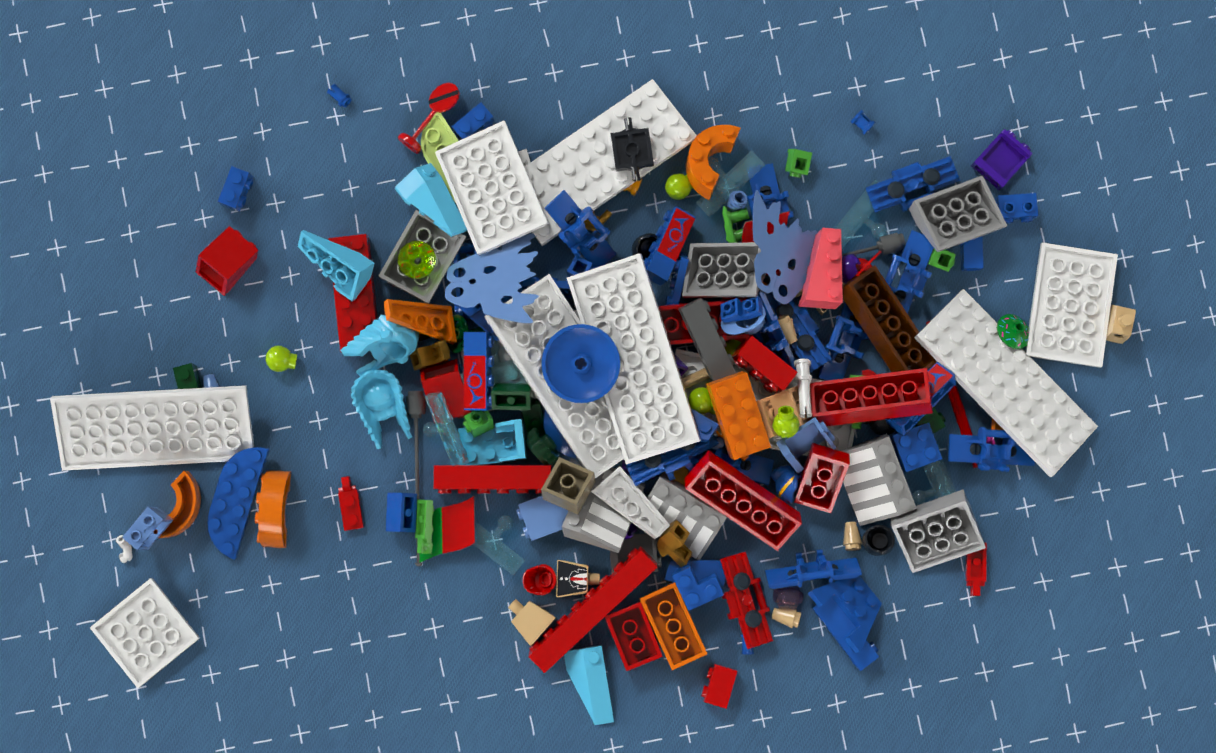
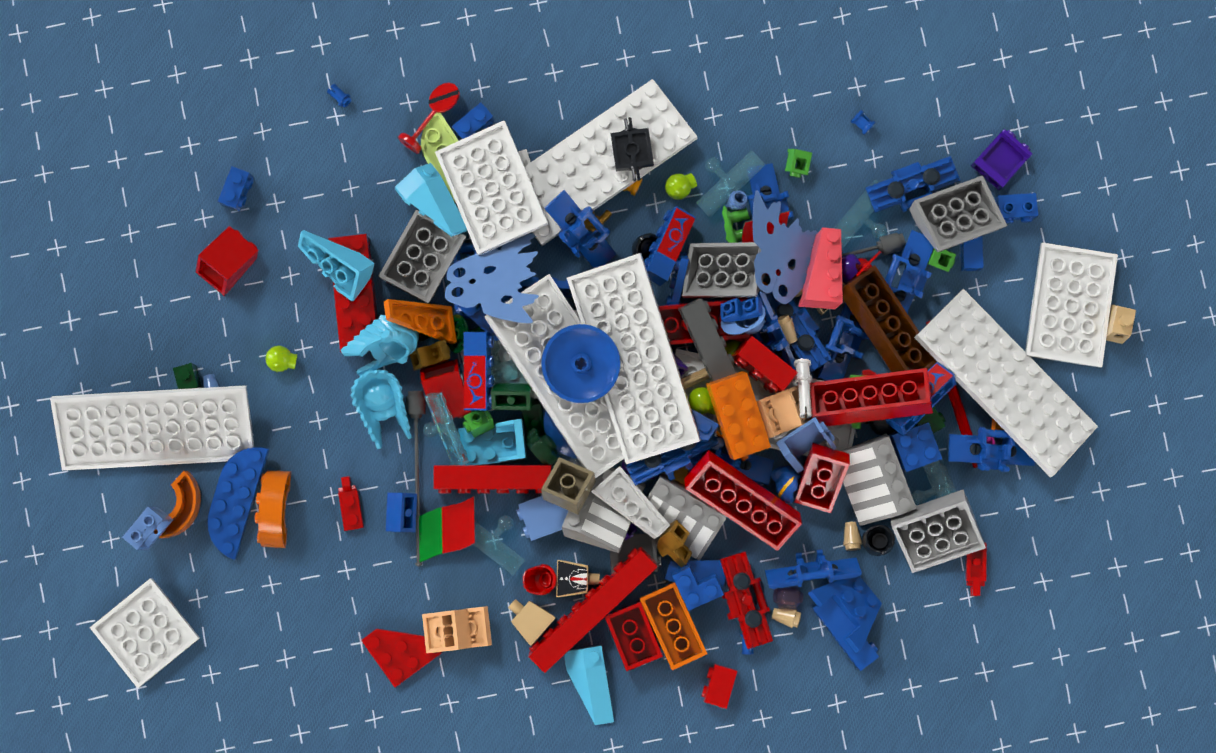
(127, 550): white arm -> none
(398, 653): none -> red plate
(415, 250): clear neon green dish -> none
(424, 525): bright green hinge -> none
(457, 629): none -> light nougat bracket
(579, 266): blue brick -> none
(707, 143): orange brick -> none
(785, 422): lime piece -> none
(1013, 331): green dish -> none

